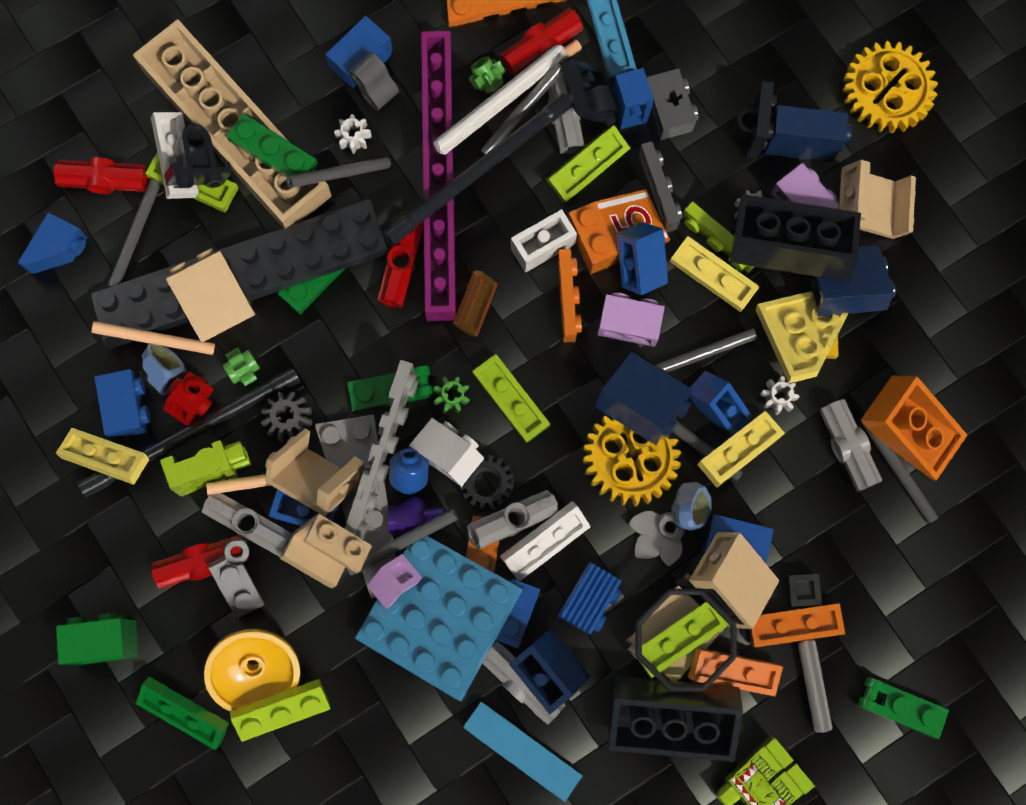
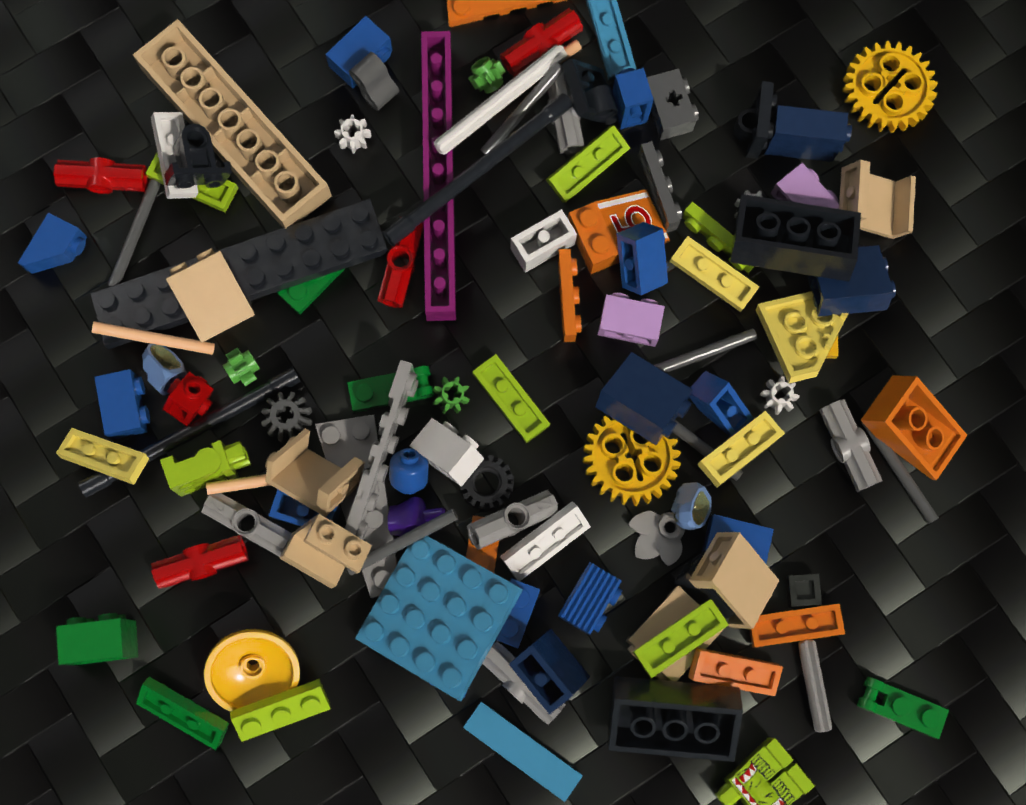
(235, 579): hinge -> none
(270, 148): green plate -> none
(338, 172): dark grey piece -> none
(393, 580): lavender panel -> none
(475, 303): clear orange tile -> none
(733, 640): black piece -> none

